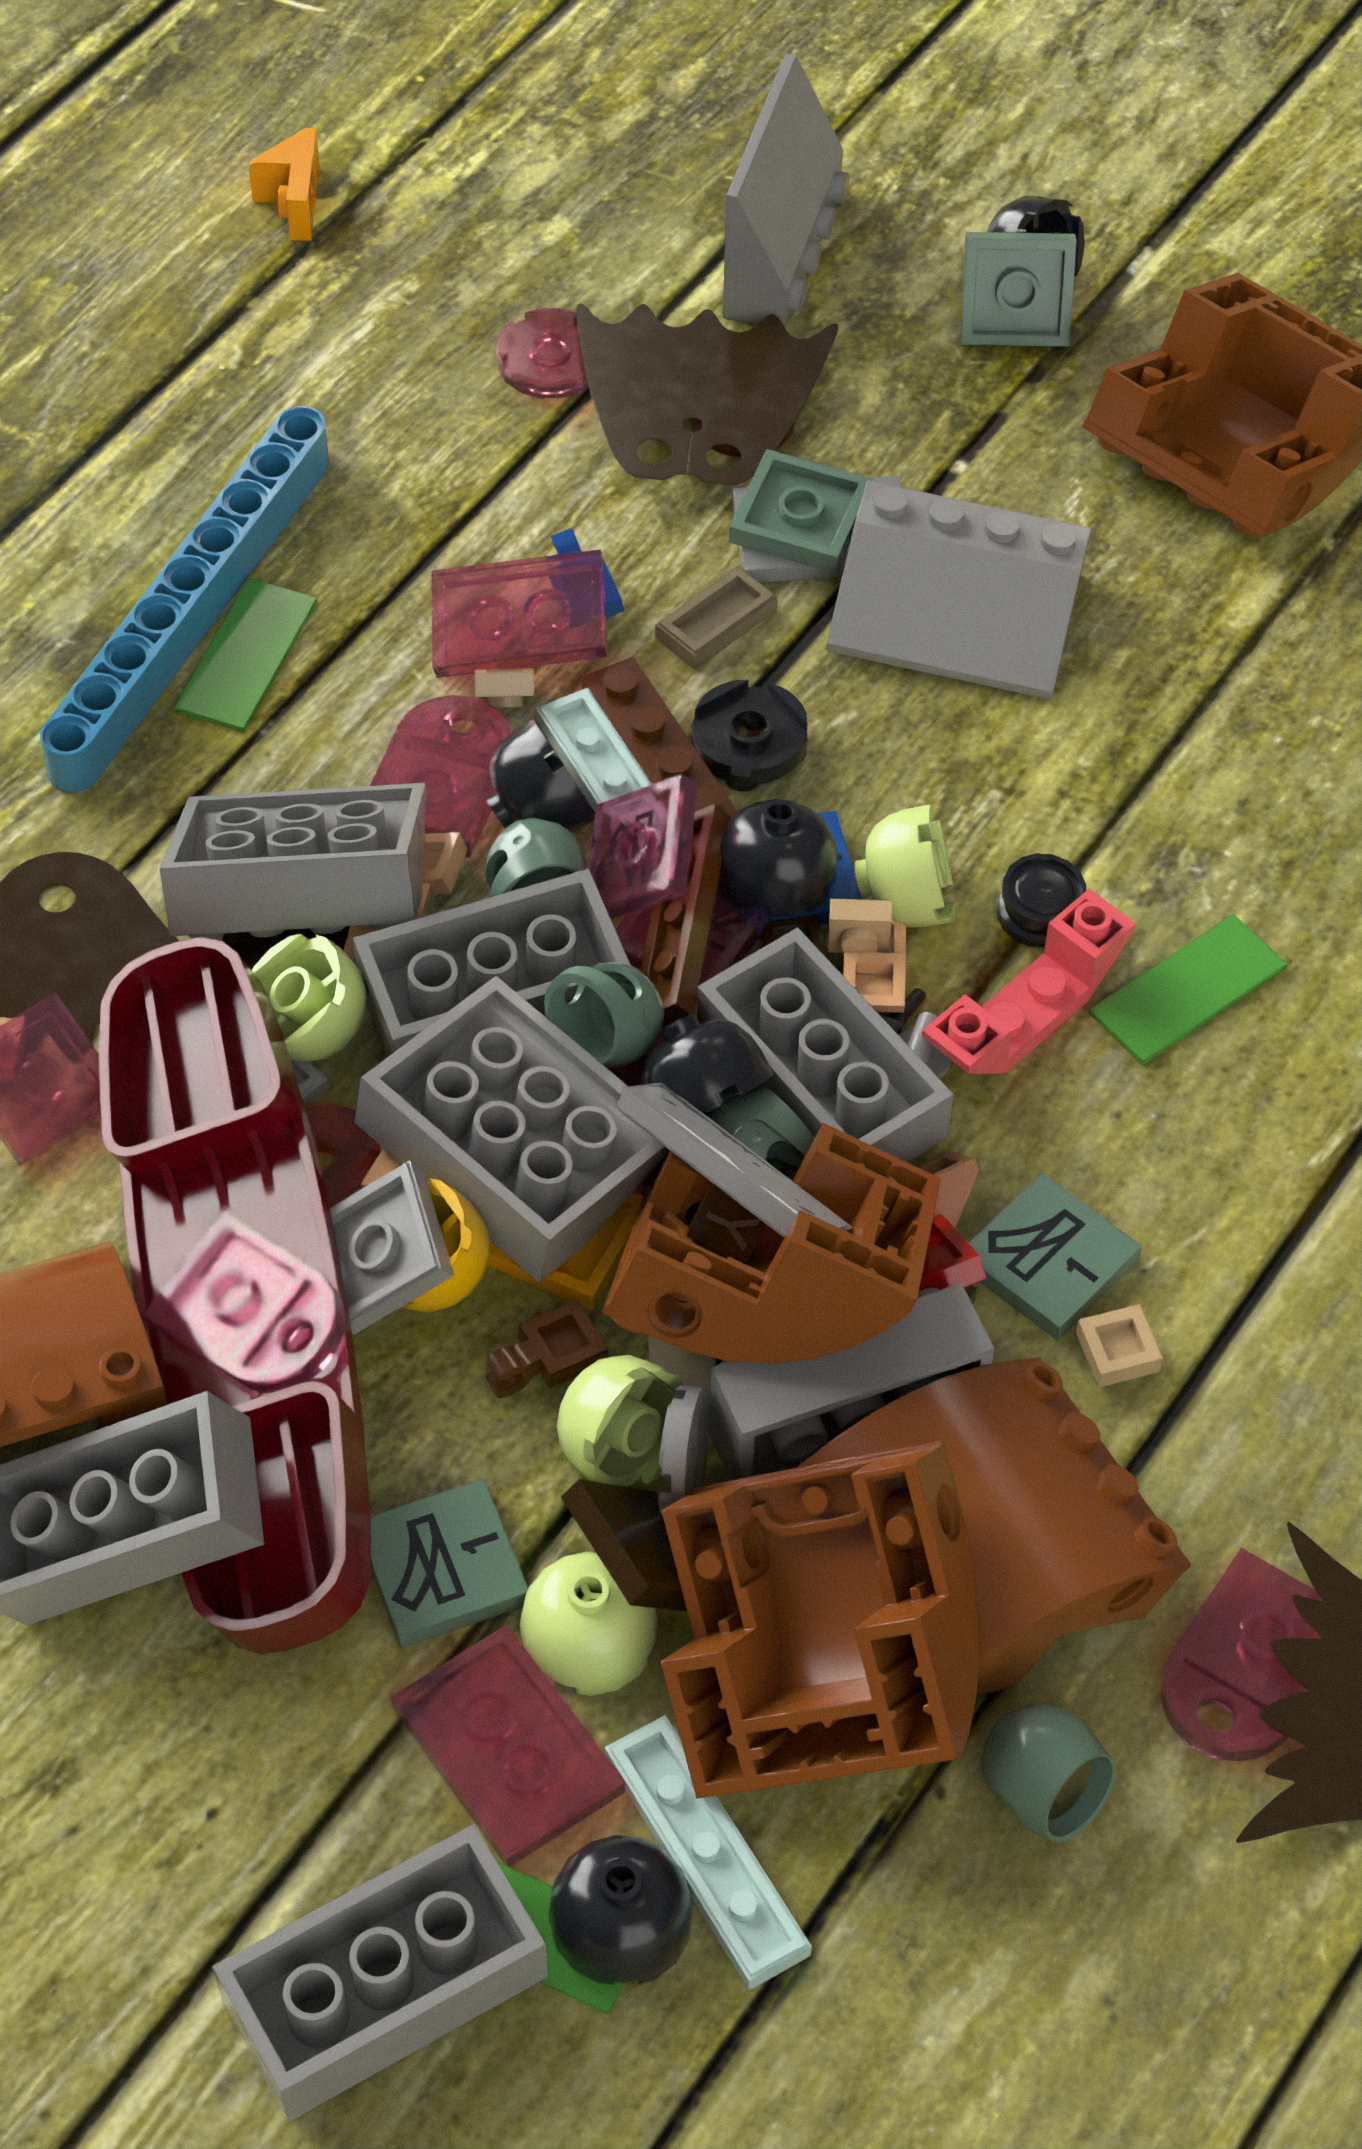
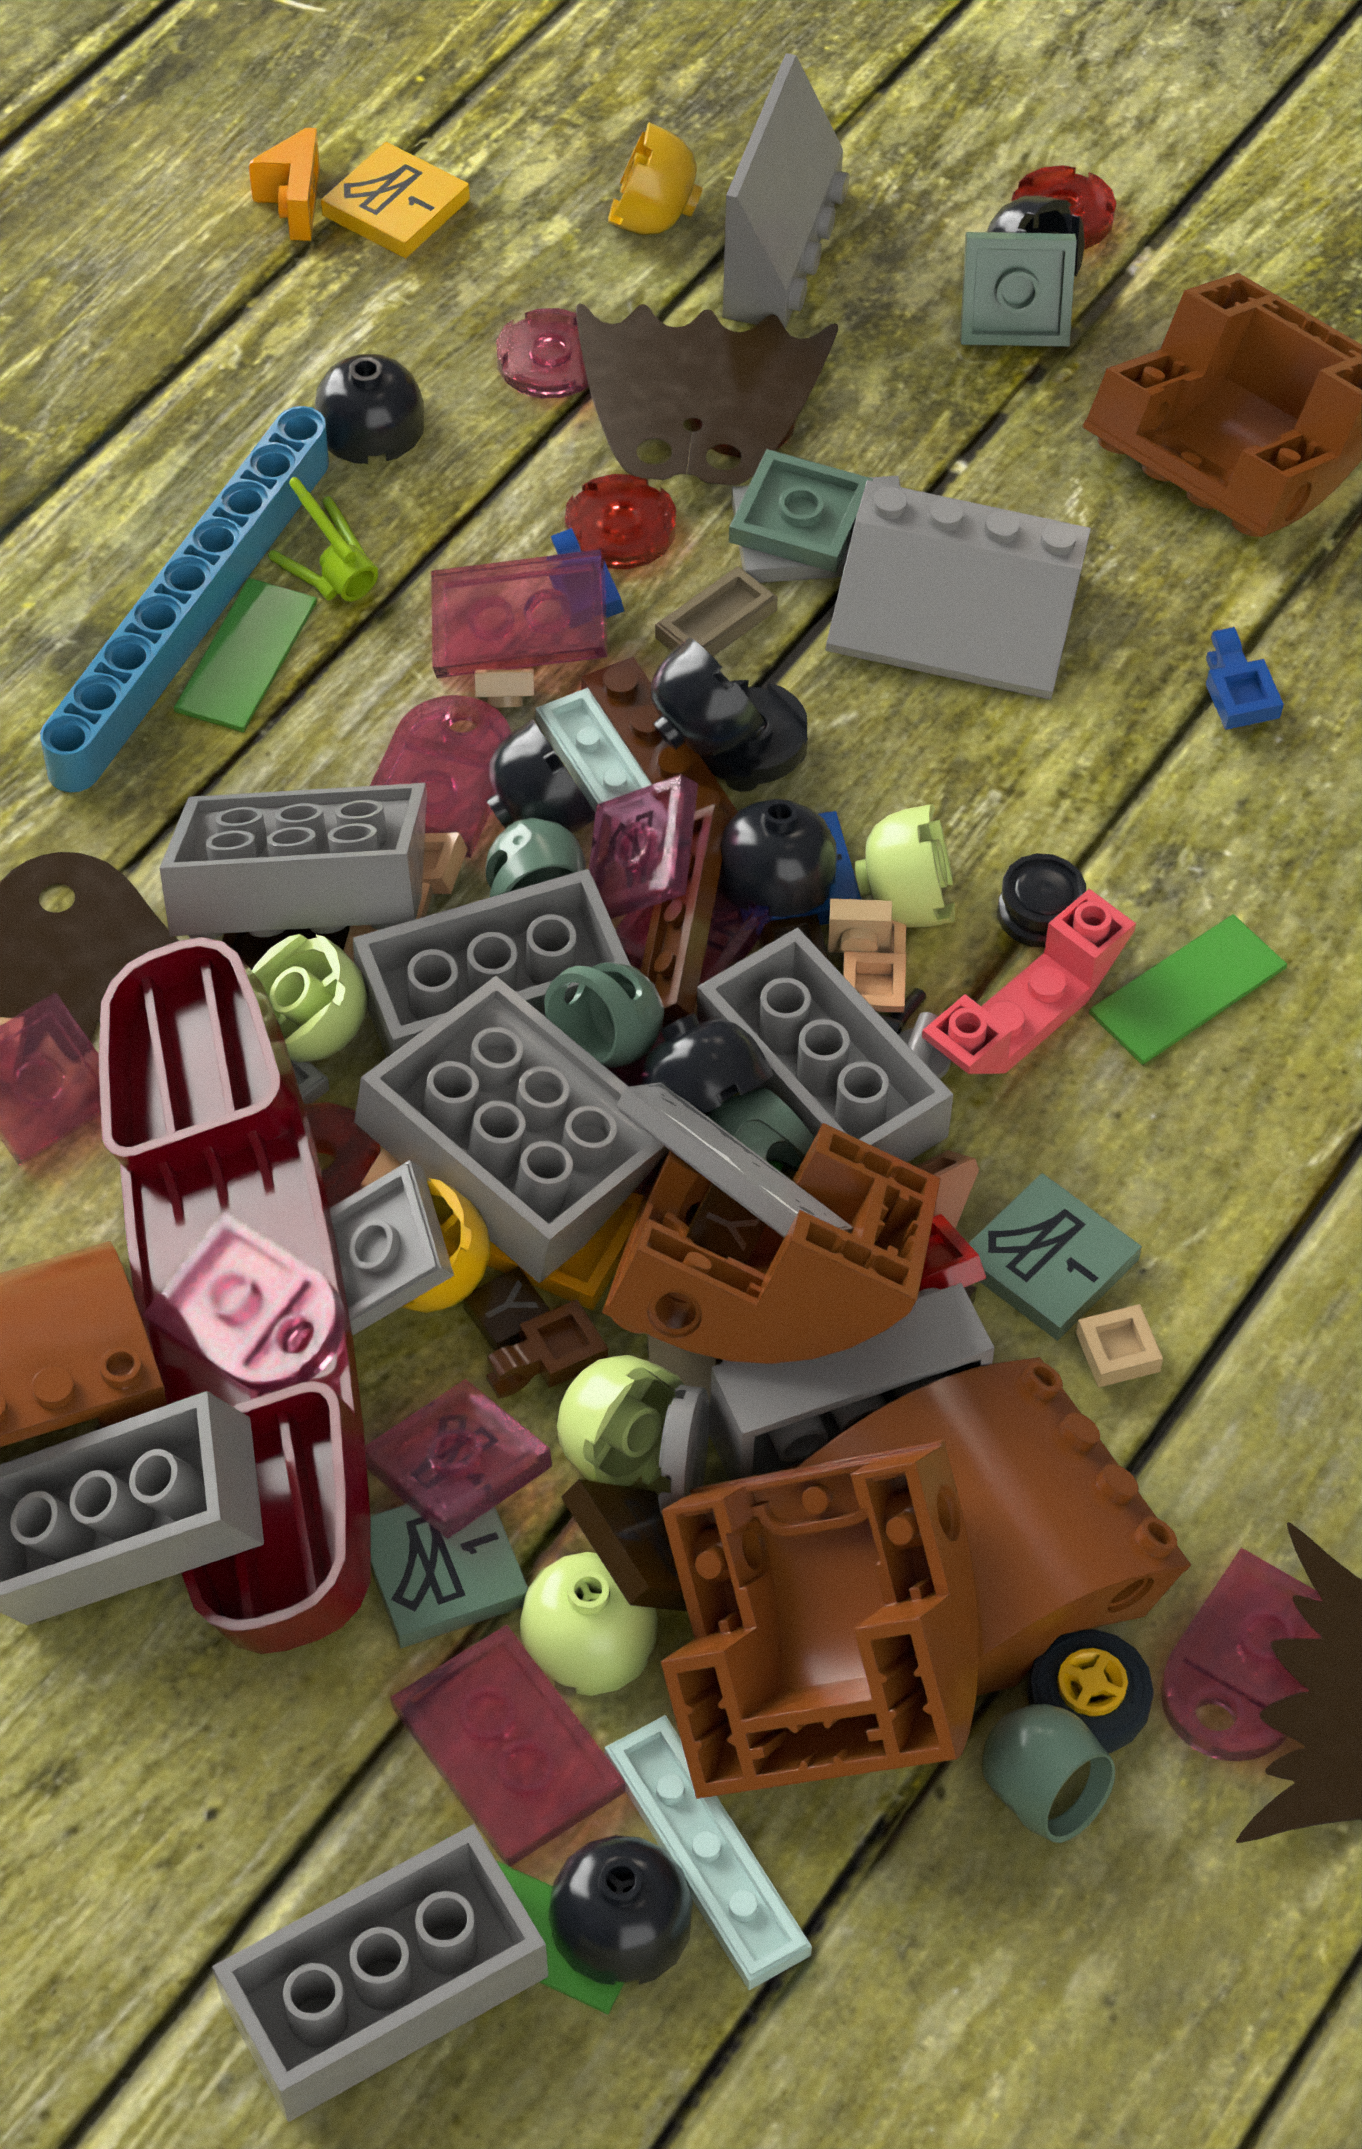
(343, 564): none -> lime plant
(370, 408): none -> black cylinder
(395, 199): none -> yellow tile
(457, 1458): none -> clear pink tile
(502, 1306): none -> dark brown tile
(623, 519): none -> clear red tile
(656, 184): none -> yellow cylinder
(701, 704): none -> black cylinder
(1089, 196): none -> clear red tile
(1095, 1666): none -> black wheel
(1239, 688): none -> blue plate

